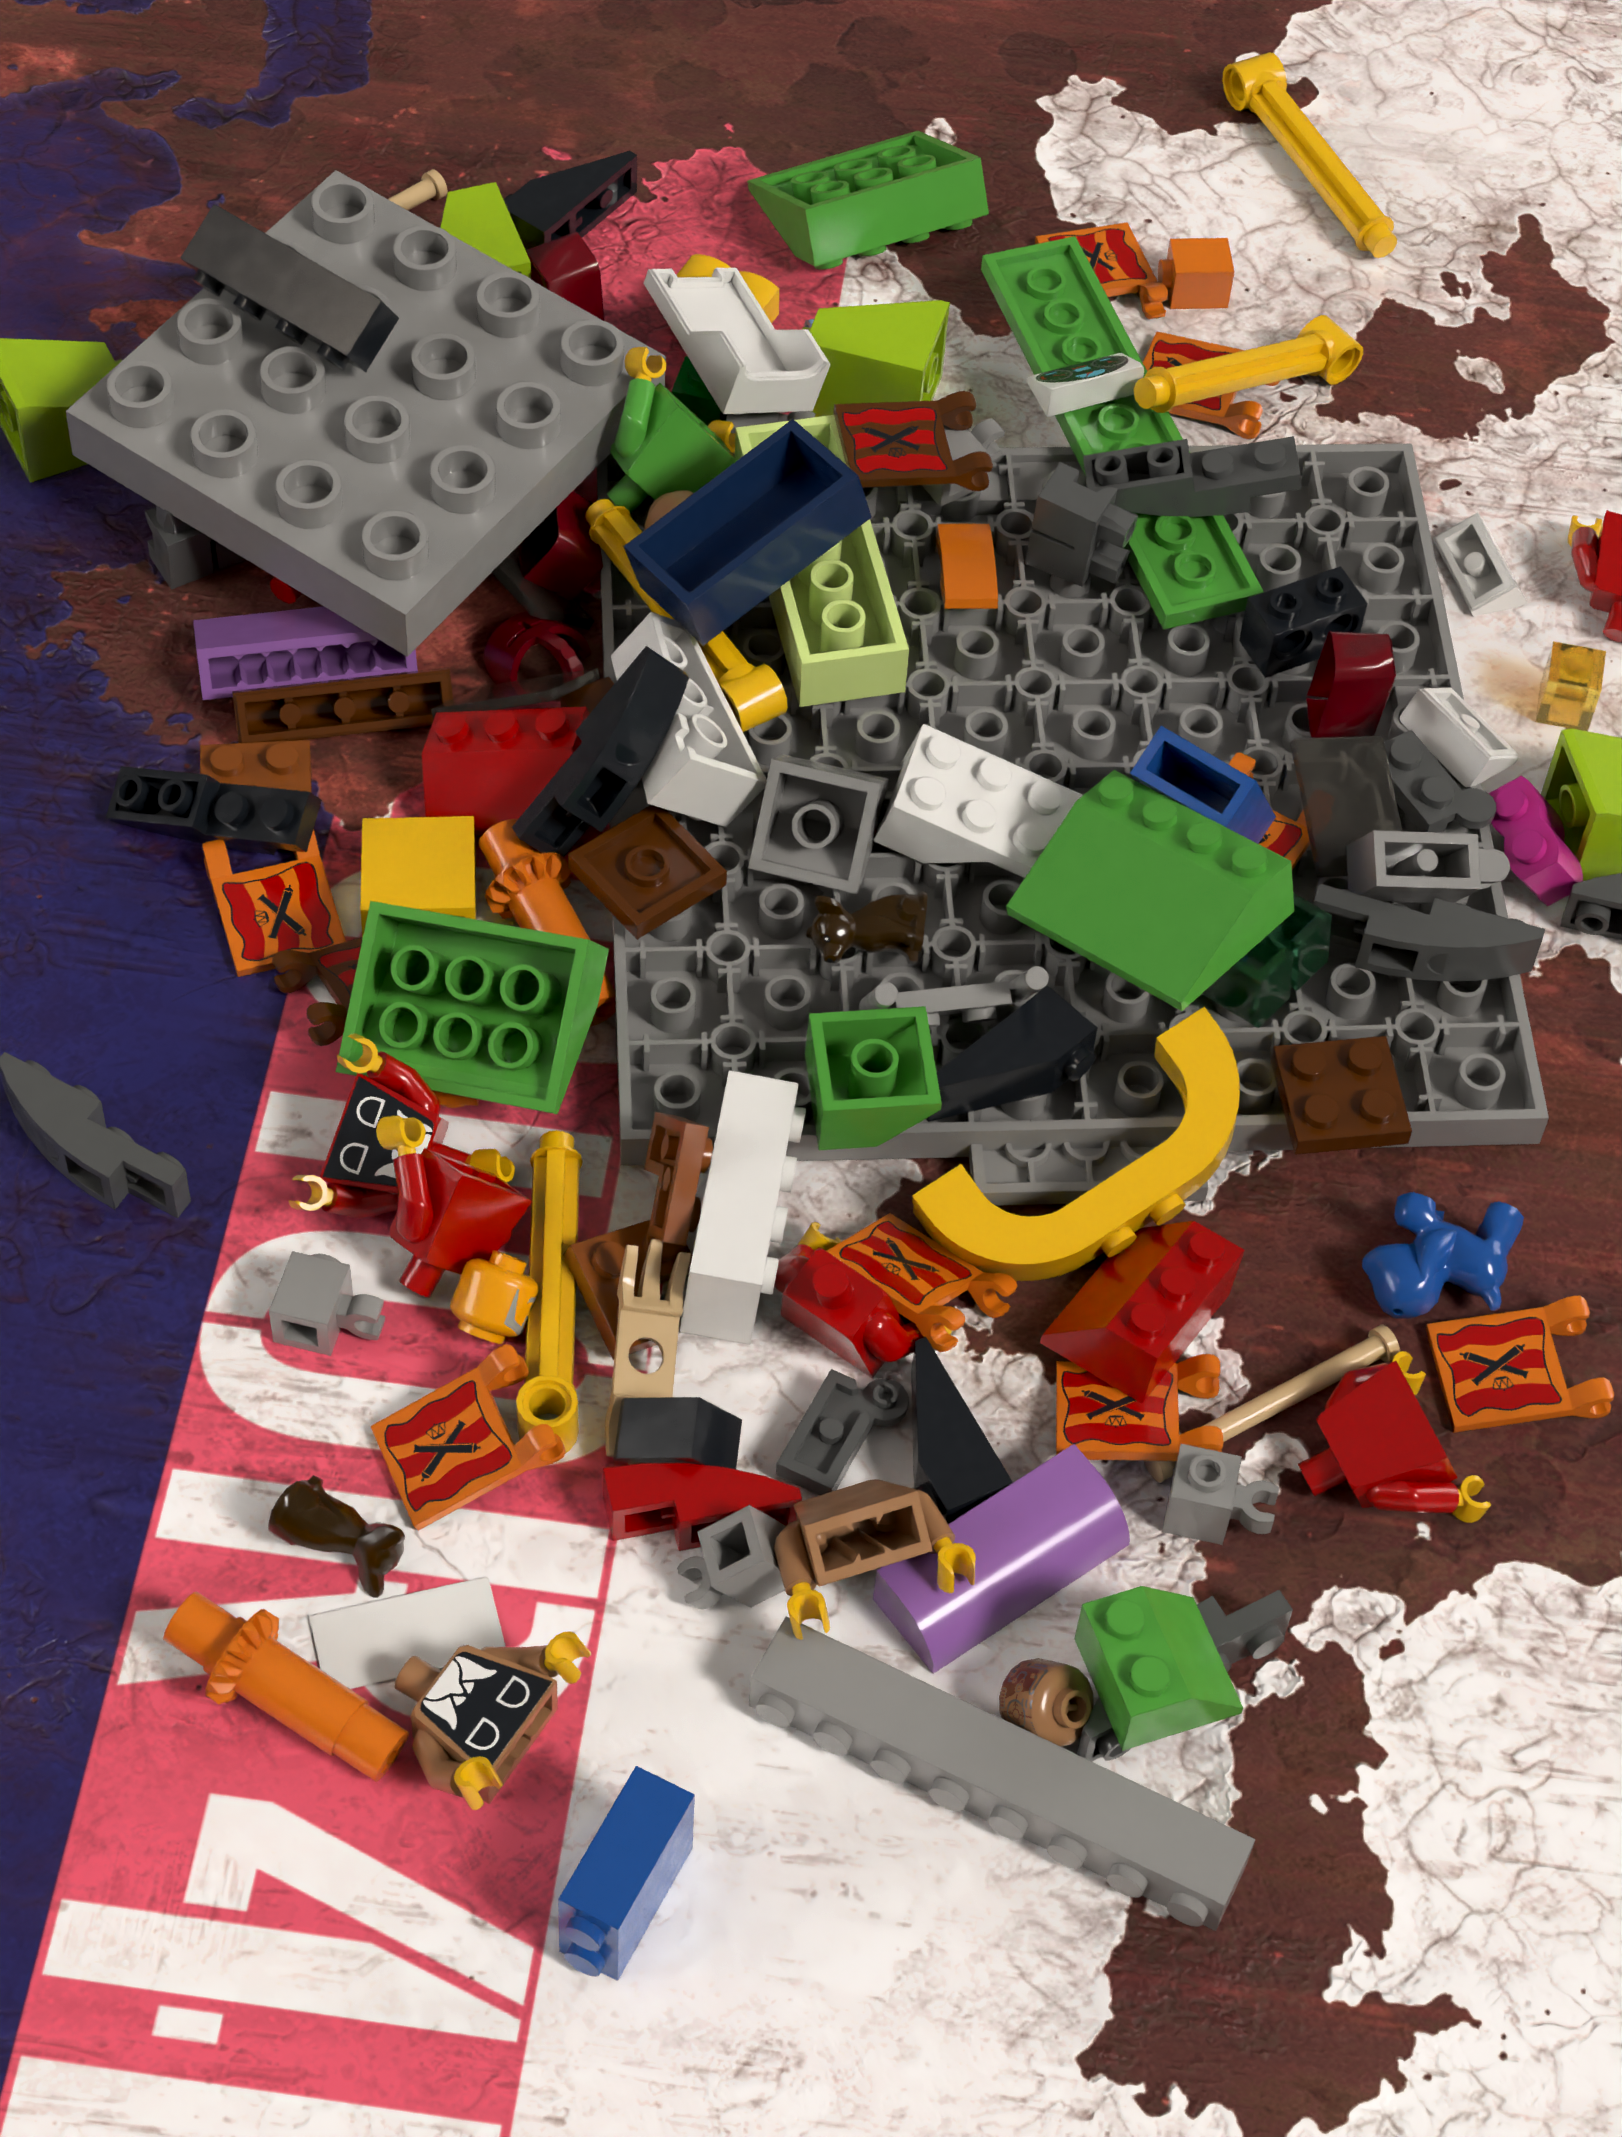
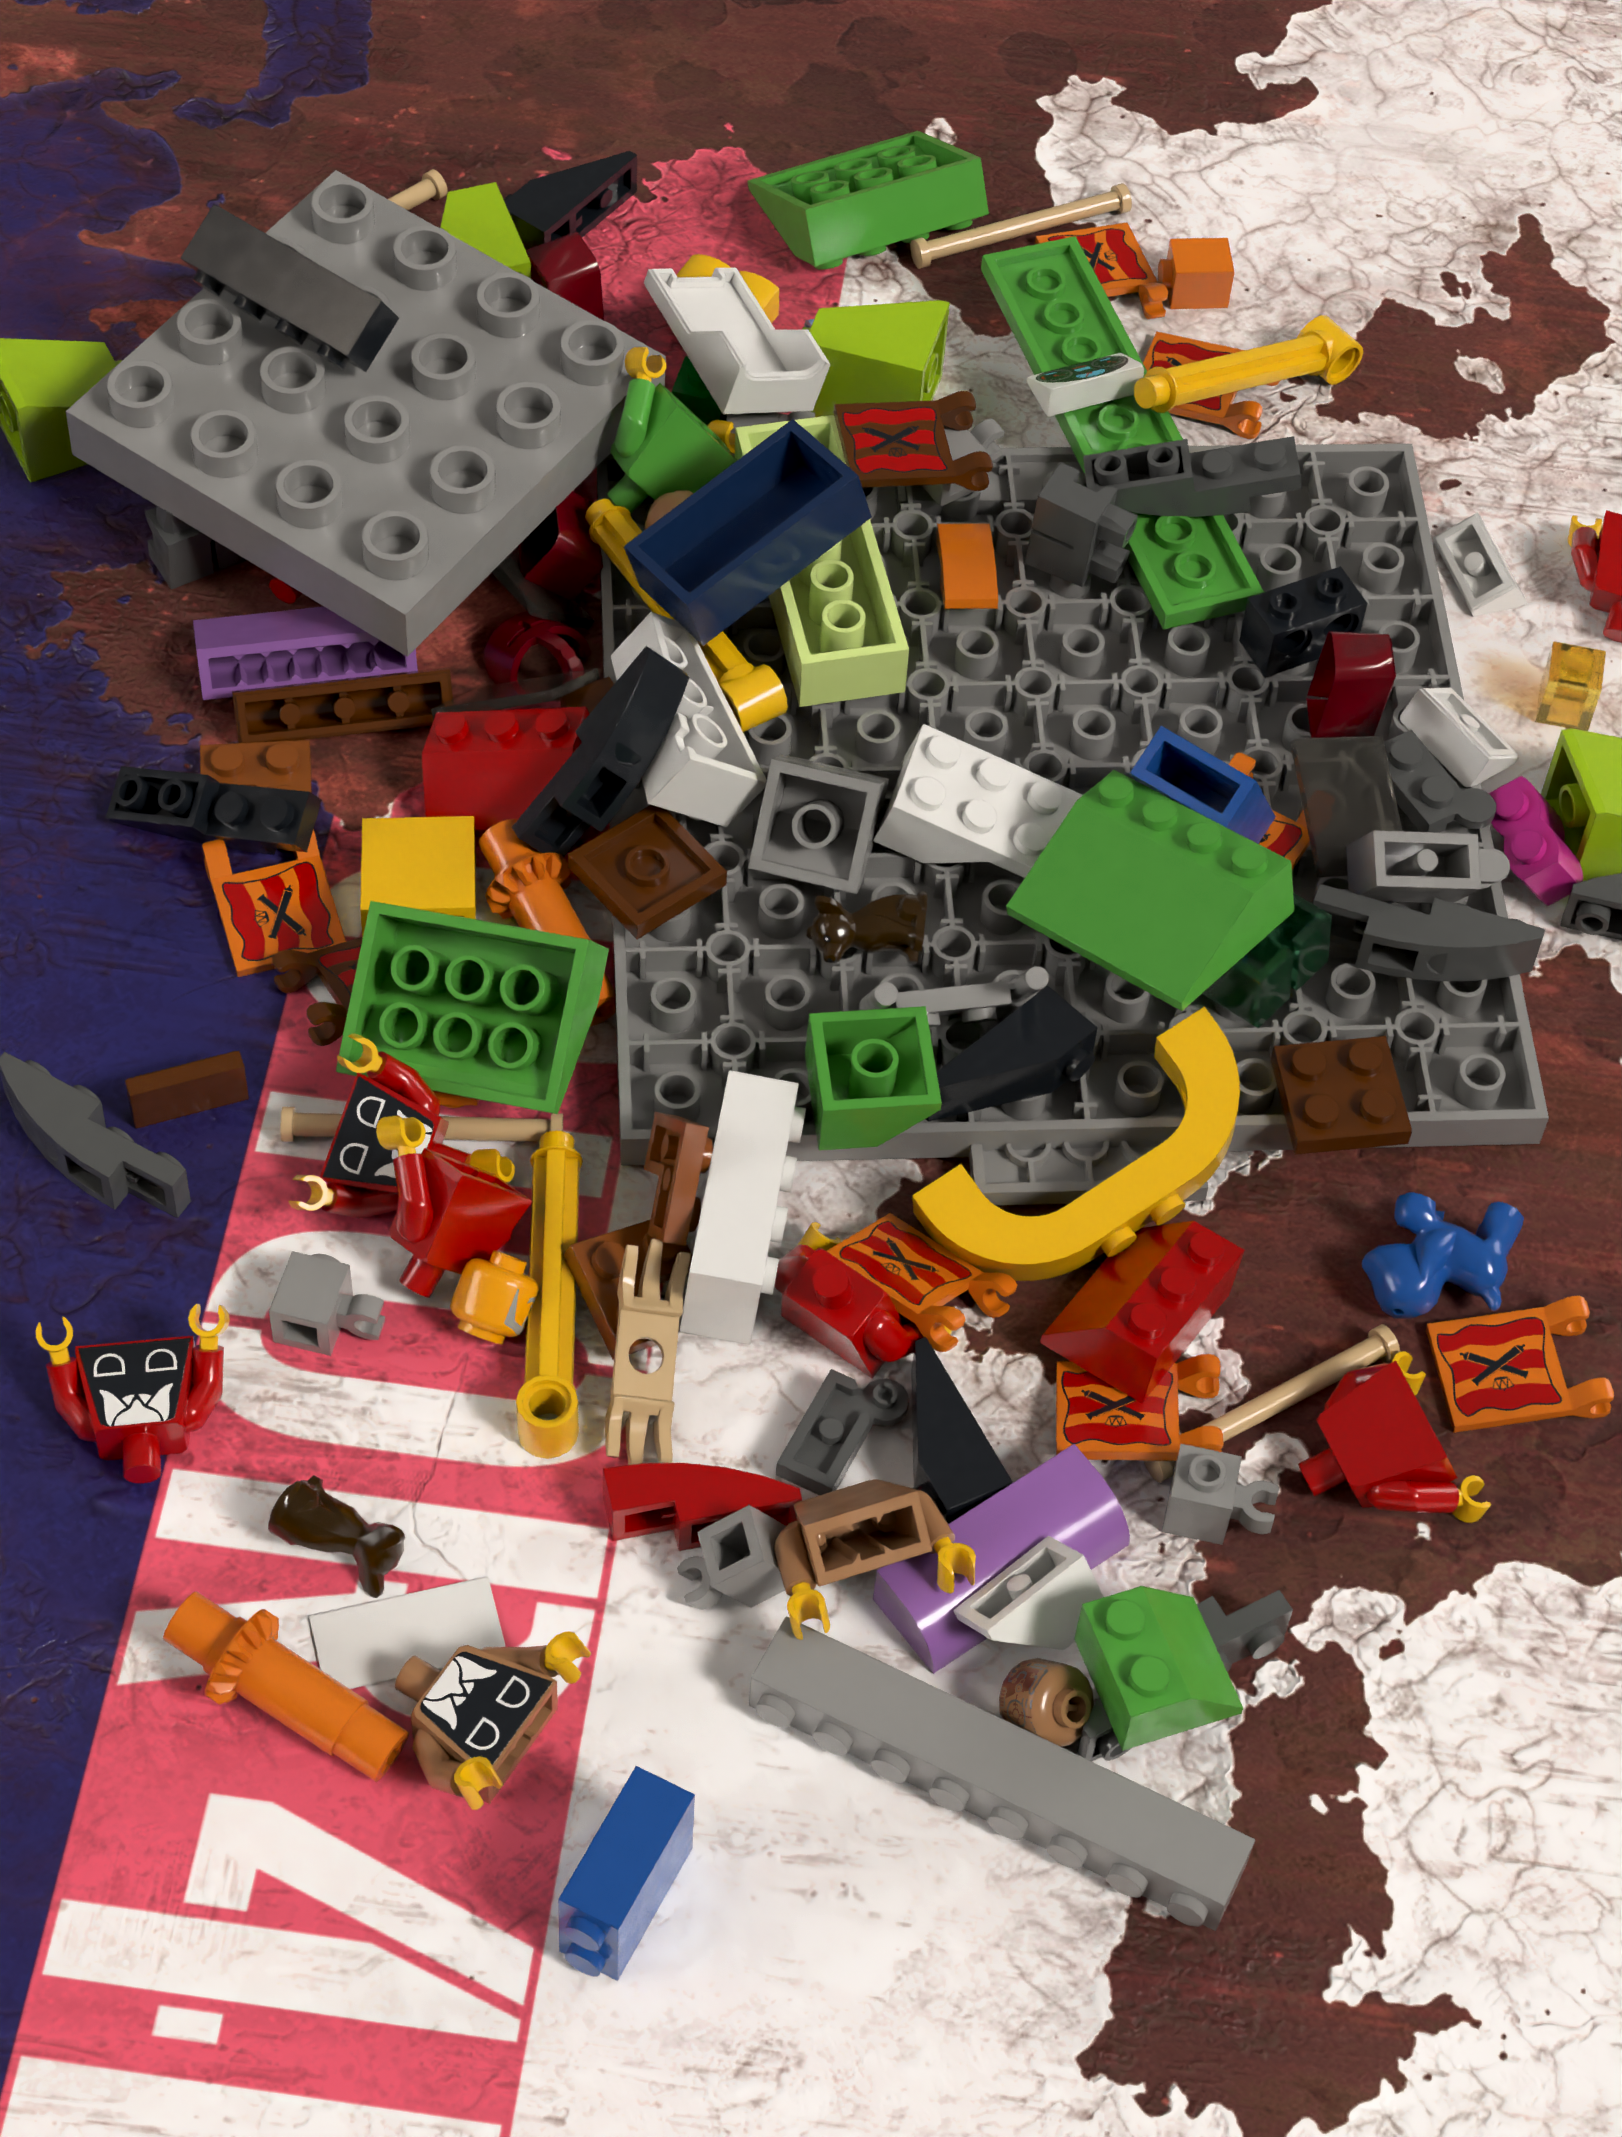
(138, 1394): none -> torso
(187, 1089): none -> reddish brown tile
(457, 1444): orange flag -> none
(459, 1128): none -> tan bar
(676, 1432): black slope -> none
(1034, 1598): none -> white slope
(1116, 200): none -> tan bar
(1261, 87): yellow piece -> none

